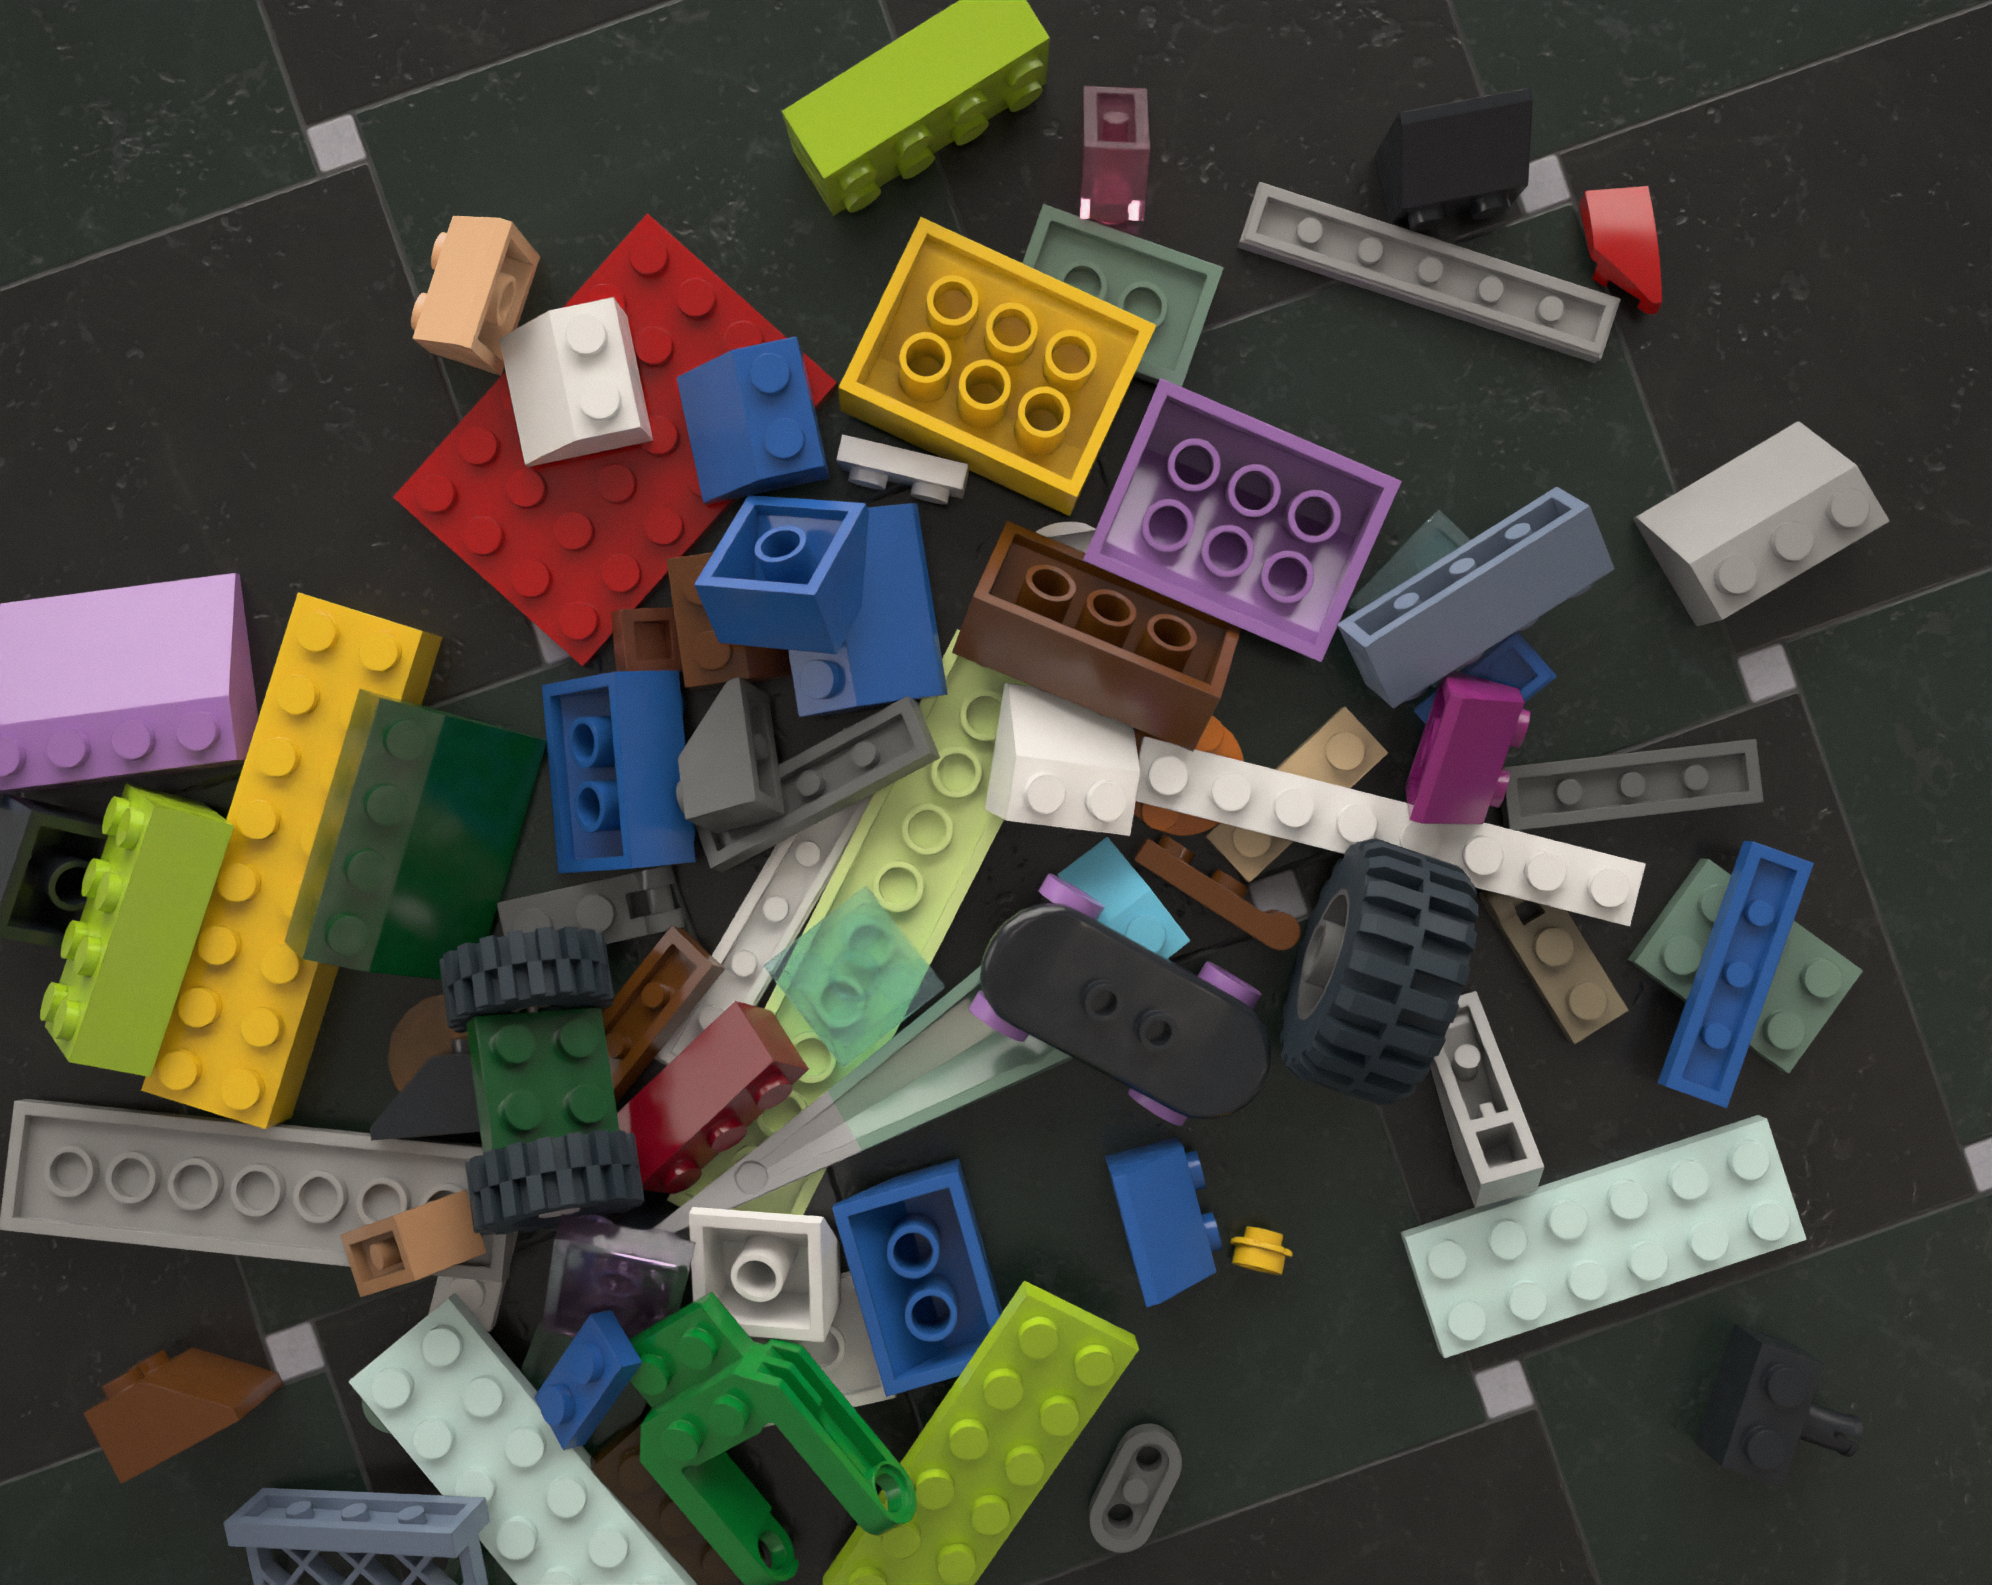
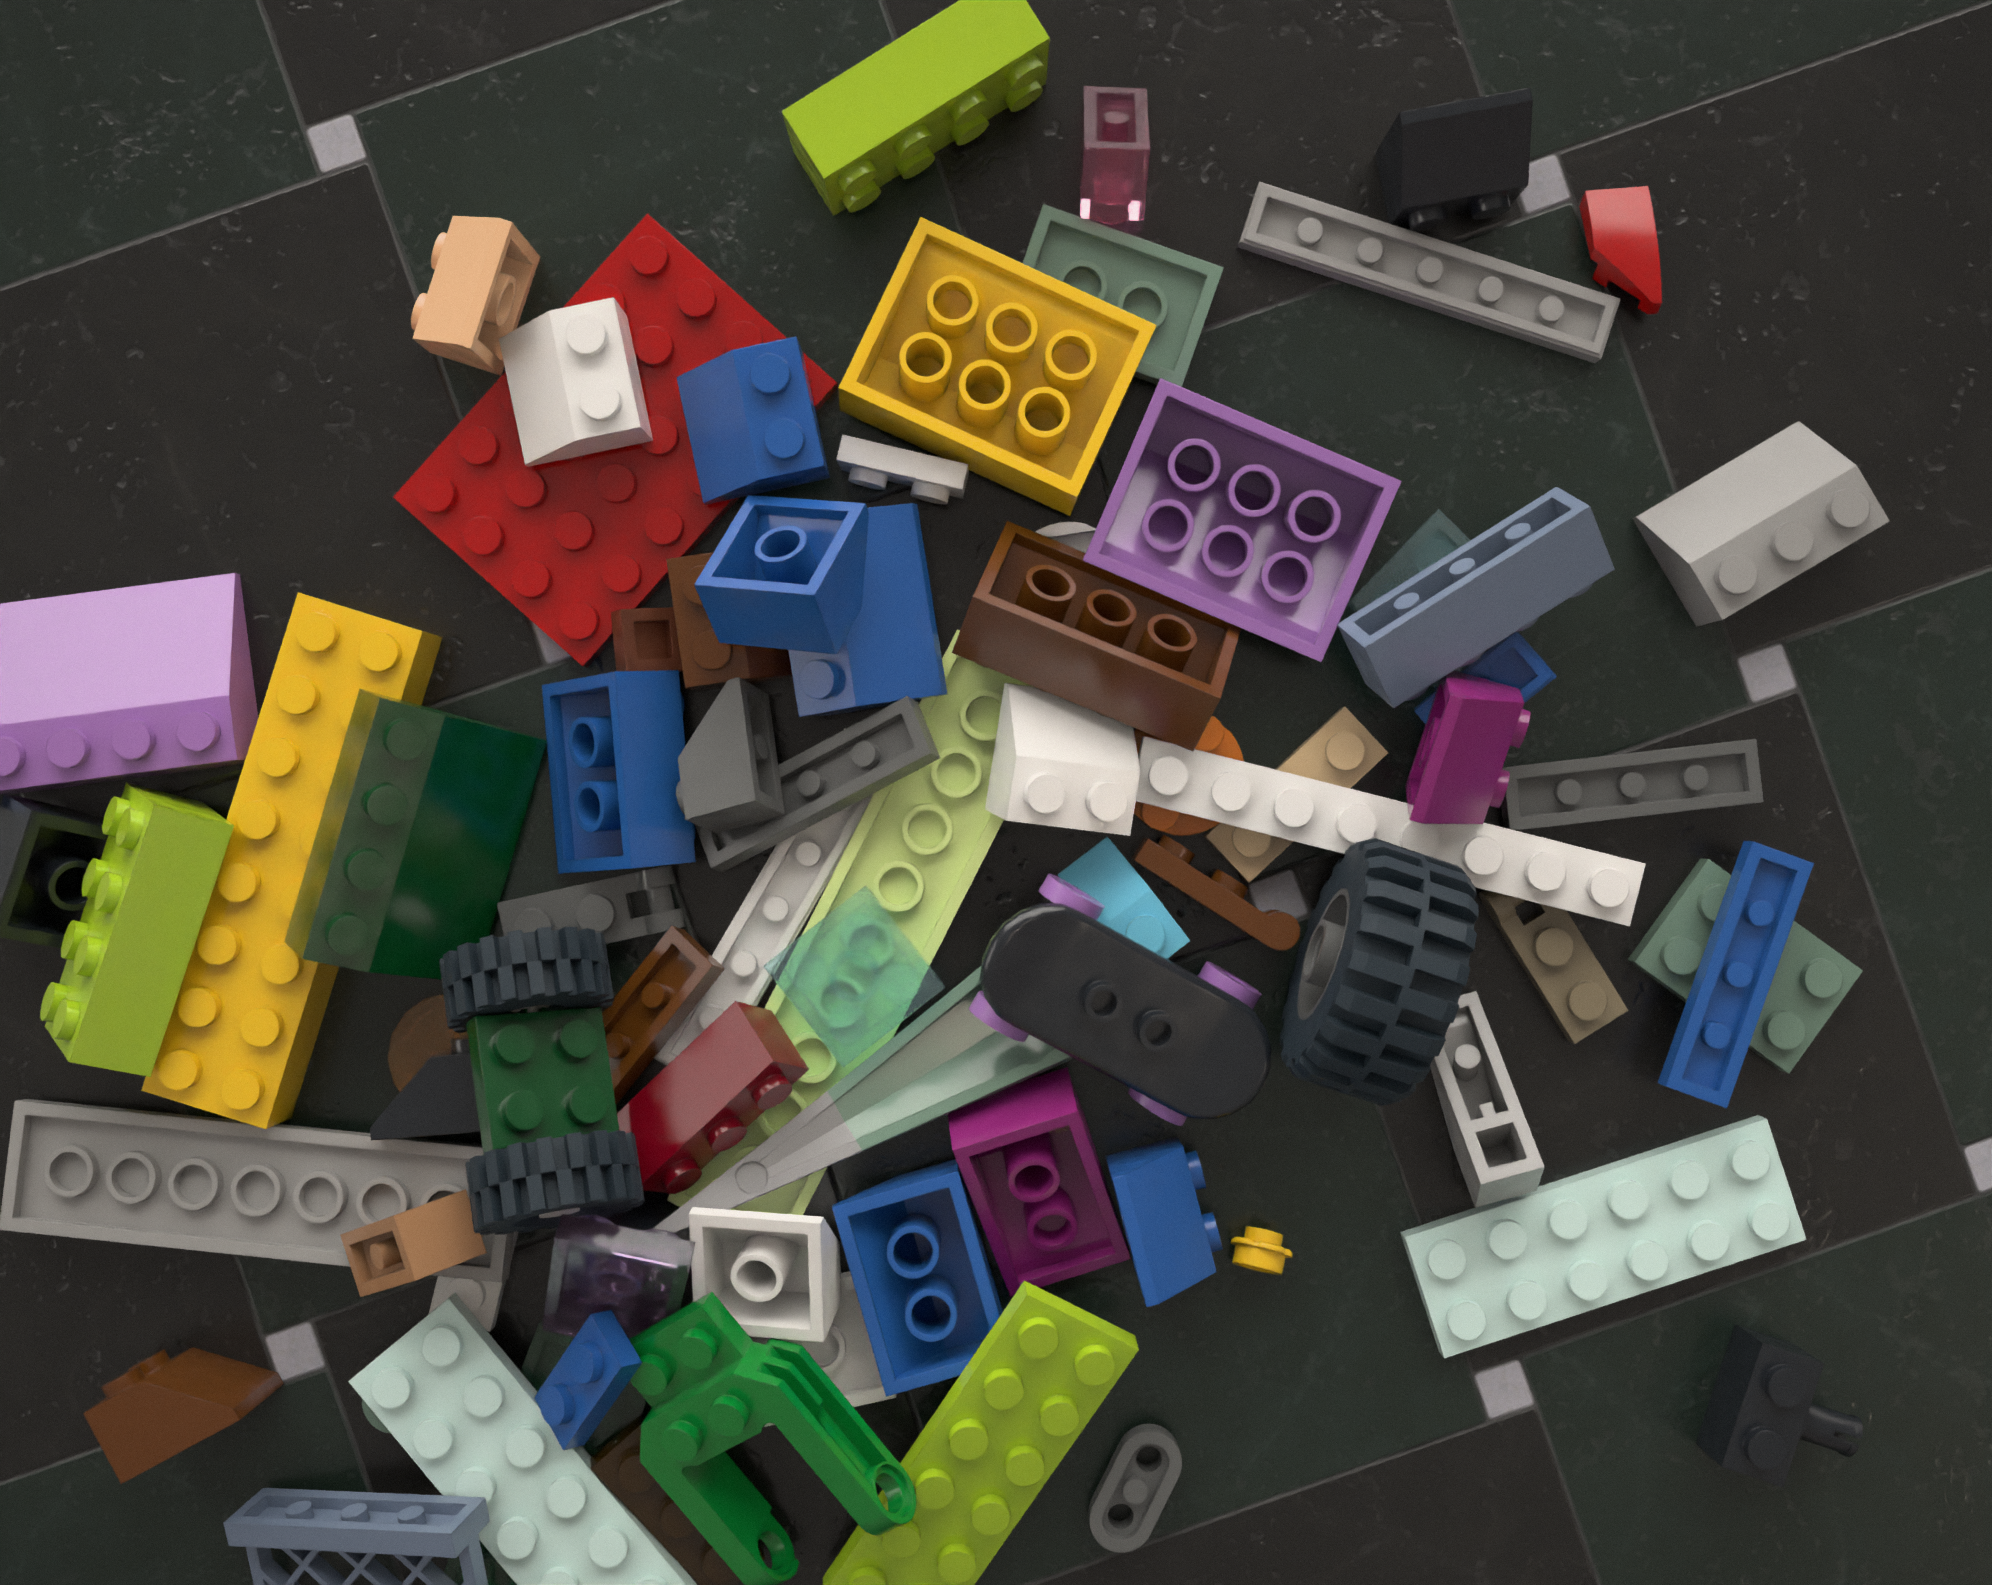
(1037, 1182): none -> magenta slope

